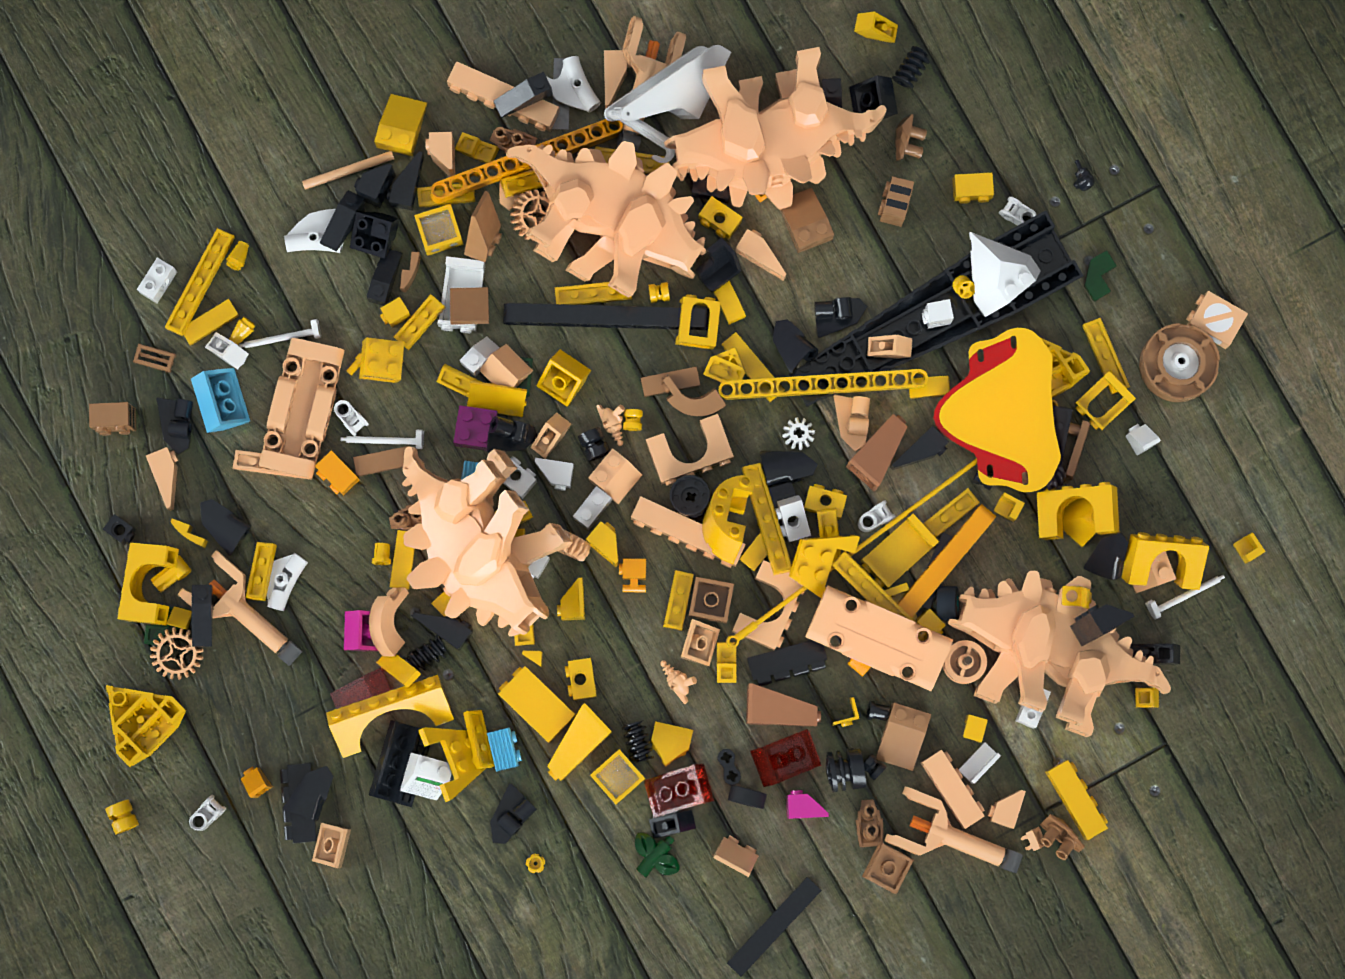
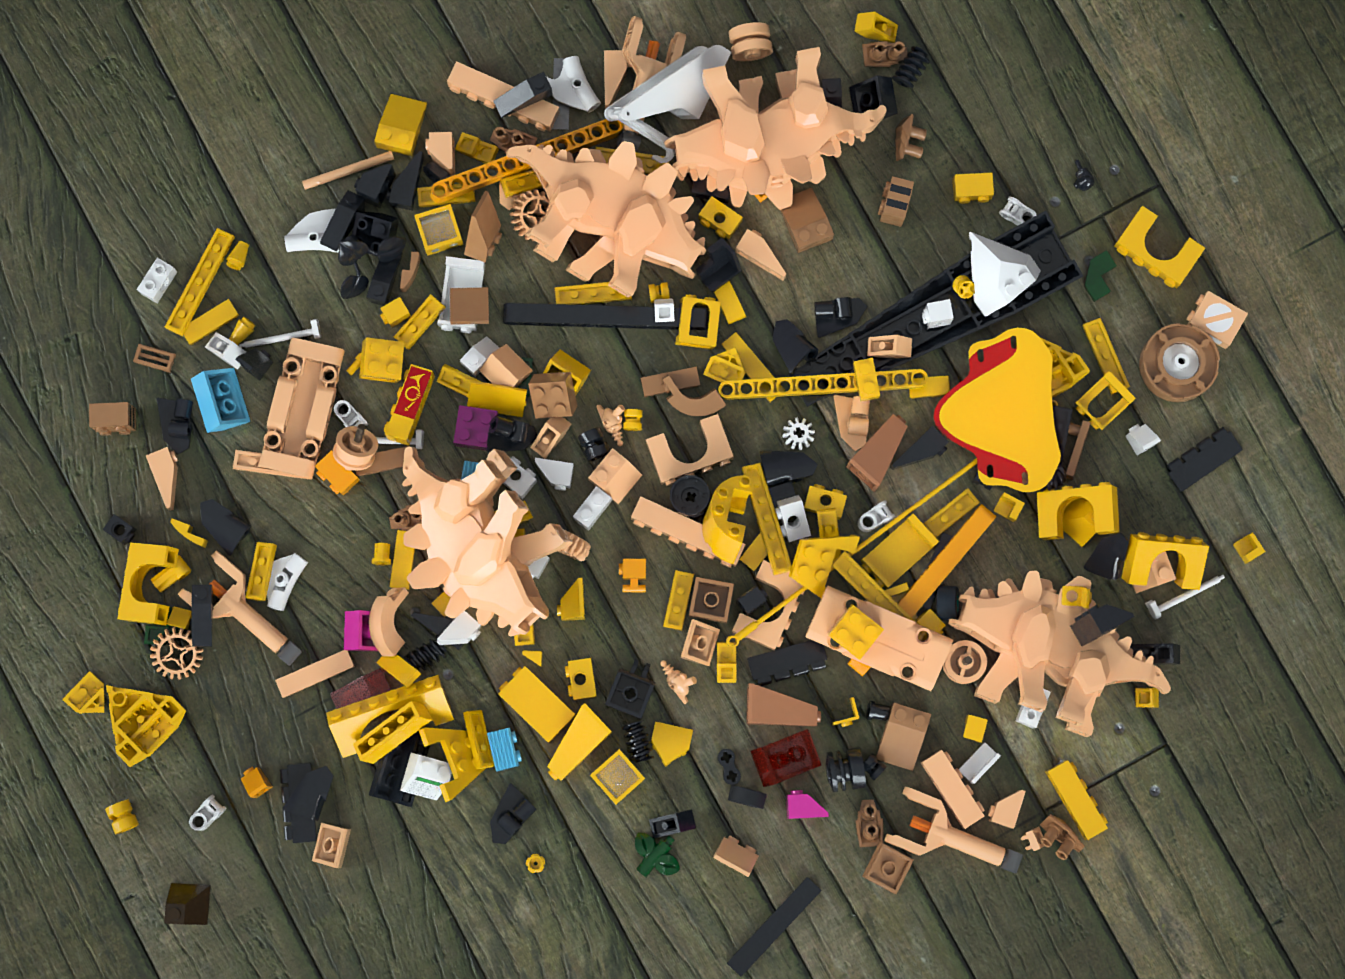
(87, 695): none -> yellow slope
(187, 904): none -> dark brown slope
(255, 362): none -> black slope
(314, 673): none -> light nougat tile
(353, 249): none -> black plant
(355, 448): none -> light nougat wheel
(392, 732): none -> yellow brick
(409, 404): none -> brick
(435, 172): none -> black beam
(460, 630): none -> white slope
(552, 395): none -> medium nougat brick
(604, 542): yellow slope -> none
(624, 682): none -> black hinge
(664, 310): none -> white slope
(679, 790): clear red slope -> none
(750, 41): none -> light nougat wheel
(752, 600): none -> black brick
(855, 632): none -> yellow brick
(866, 379): none -> yellow brick
(883, 53): none -> medium nougat connector
(1133, 245): none -> yellow arch
(1201, 463): none -> black windscreen

